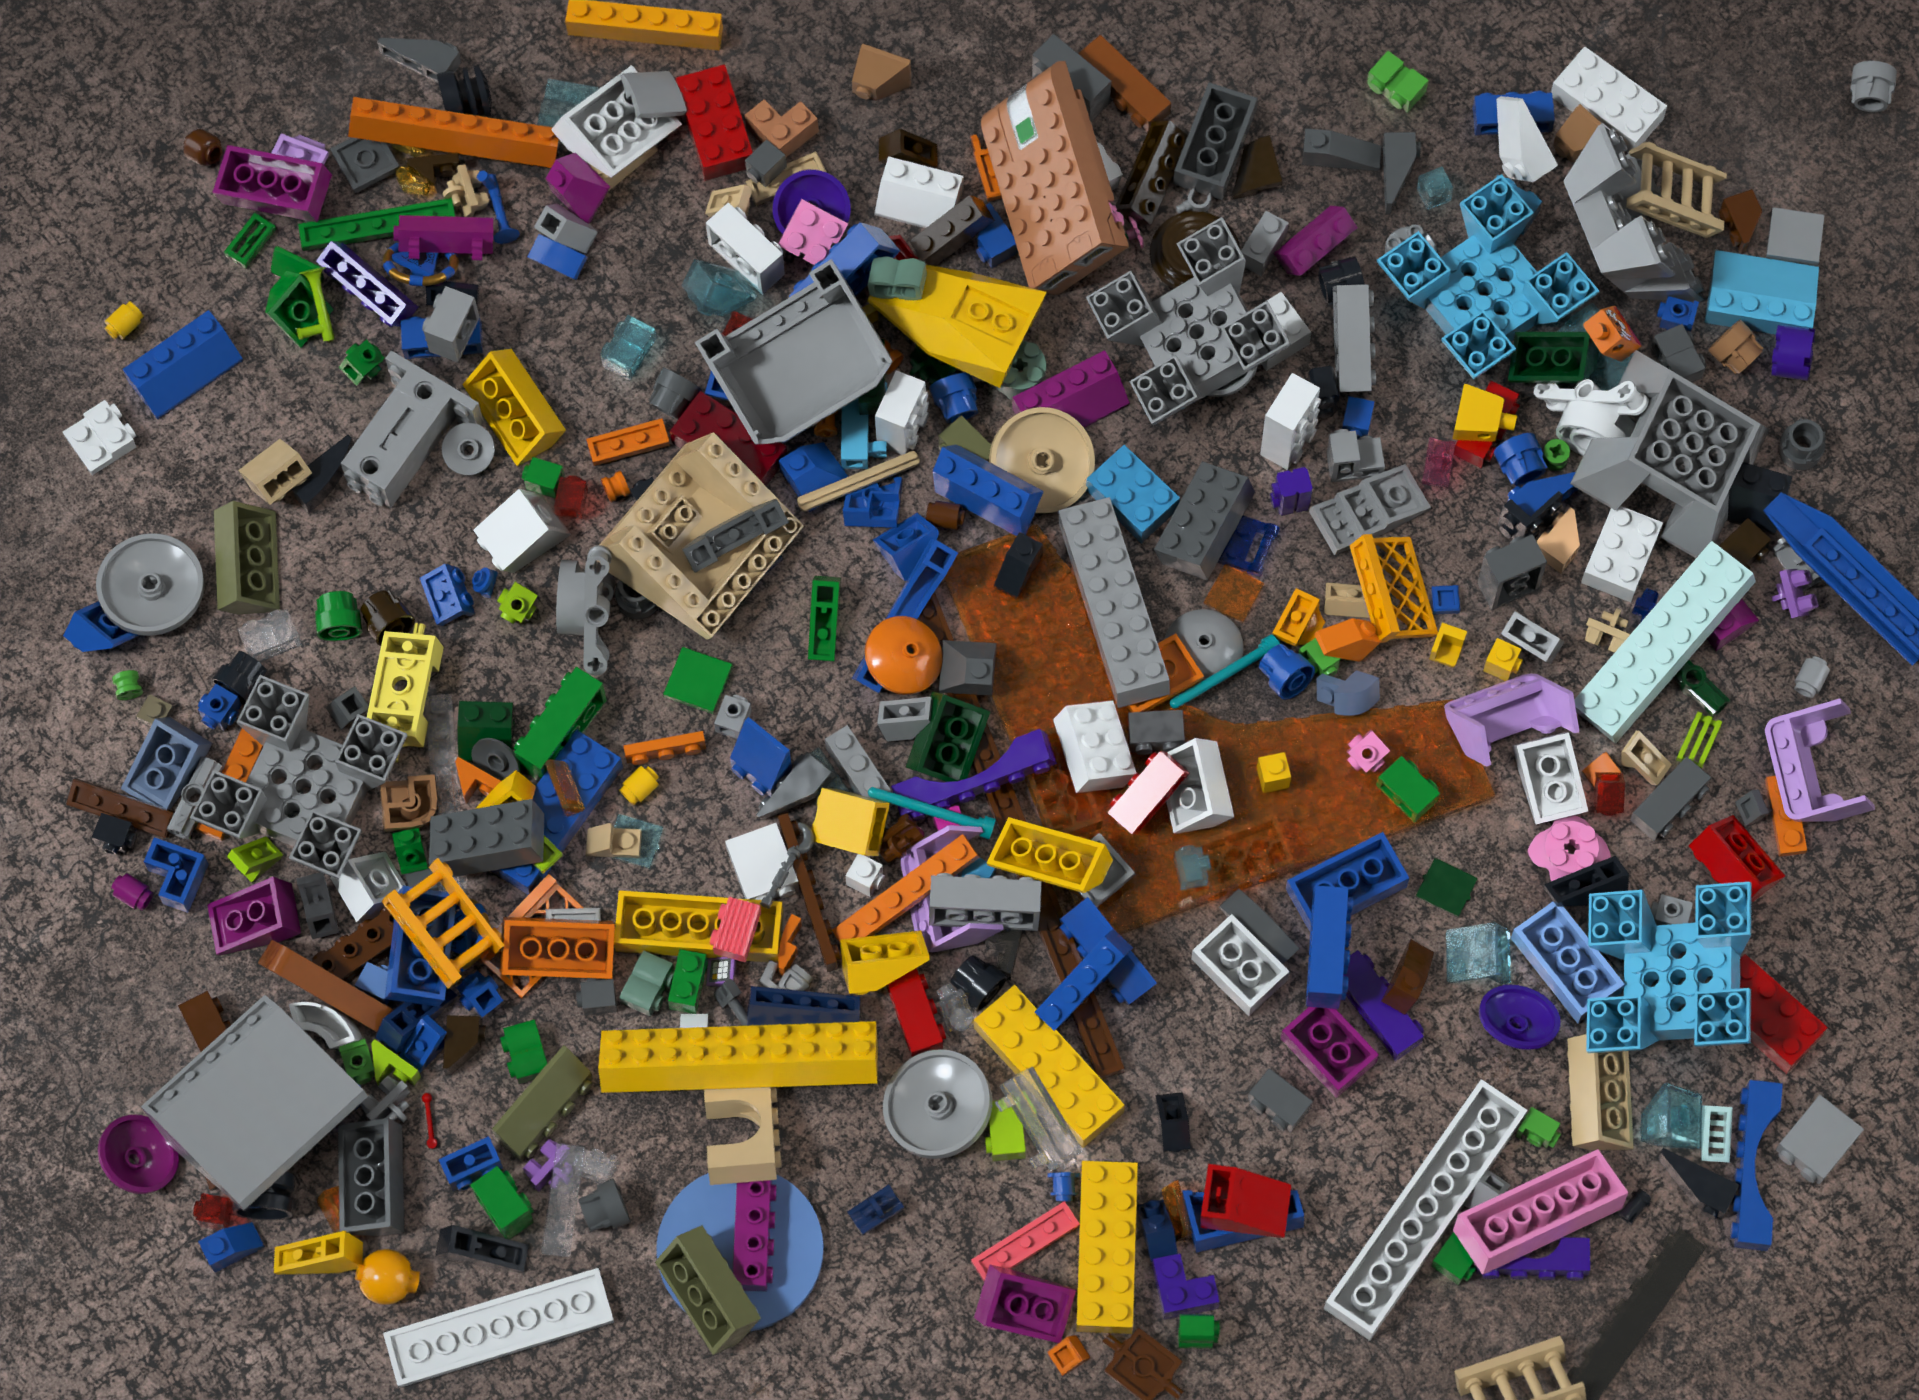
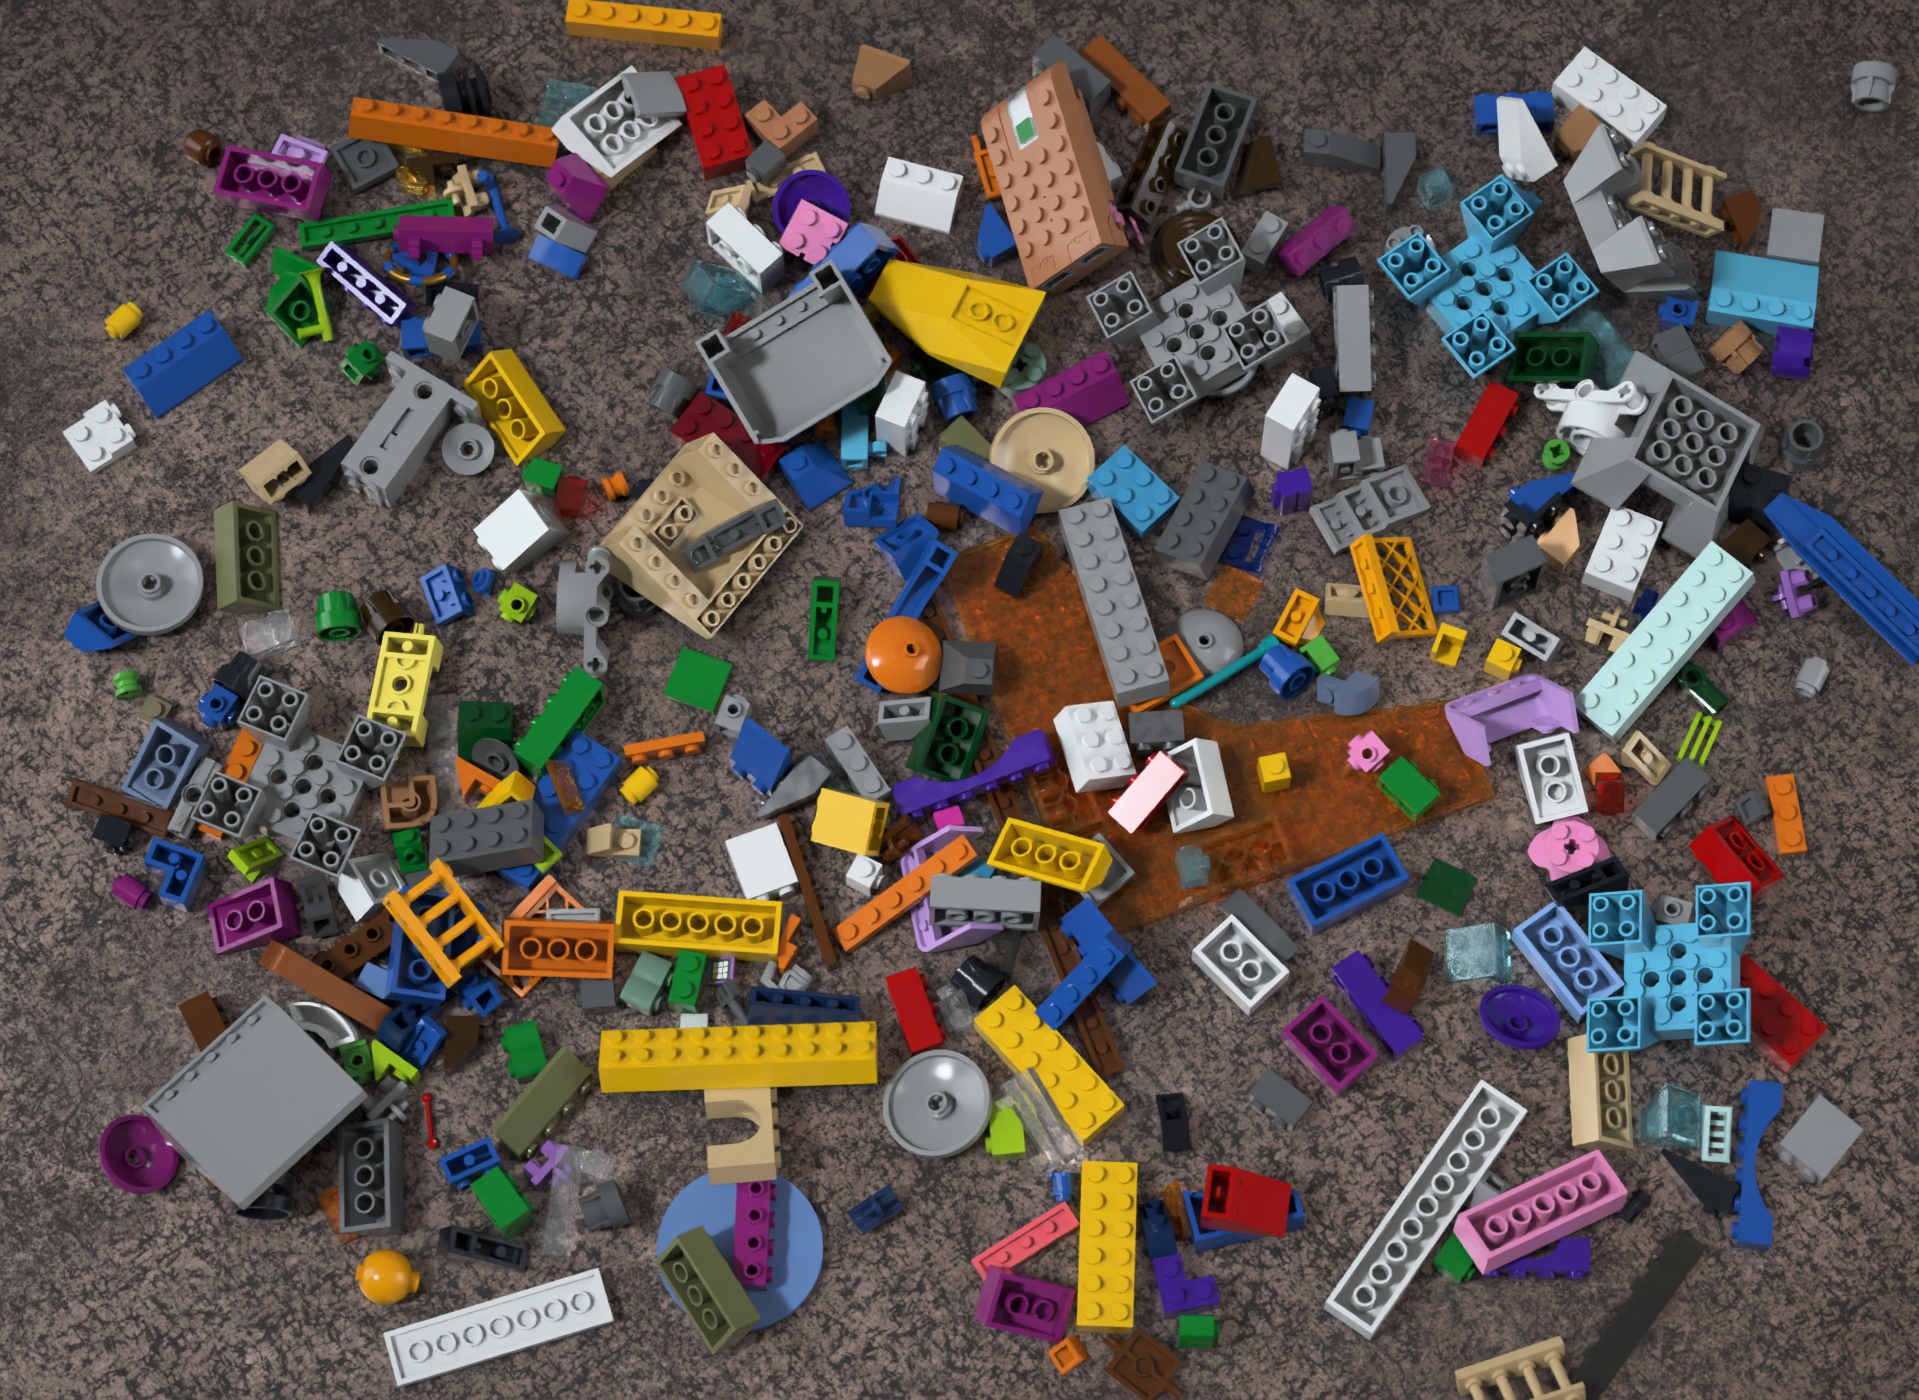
(213, 1212): clear red brick -> none
(230, 1245): blue slope -> none
(319, 1255): yellow slope -> none
(346, 707): dark grey brick -> none
(628, 347): clear light blue brick -> none
(628, 442): orange plate -> none
(736, 929): coral brick -> none
(794, 853): dark grey piece -> none
(858, 481): tan axle -> none
(880, 959): yellow slope -> none
(897, 278): sand green brick -> none
(908, 147): dark brown slope -> none
(952, 230): dark brown brick -> none
(986, 823): teal piece -> none
(1327, 947): blue brick -> none
(1348, 639): orange slope -> none
(1397, 82): bright green brick -> none
(1481, 416): yellow torso -> none
(1521, 459): blue piece -> none
(1539, 1129): bright green brick -> none
(1609, 330): orange torso -> none
(1789, 746): lavender windscreen -> none

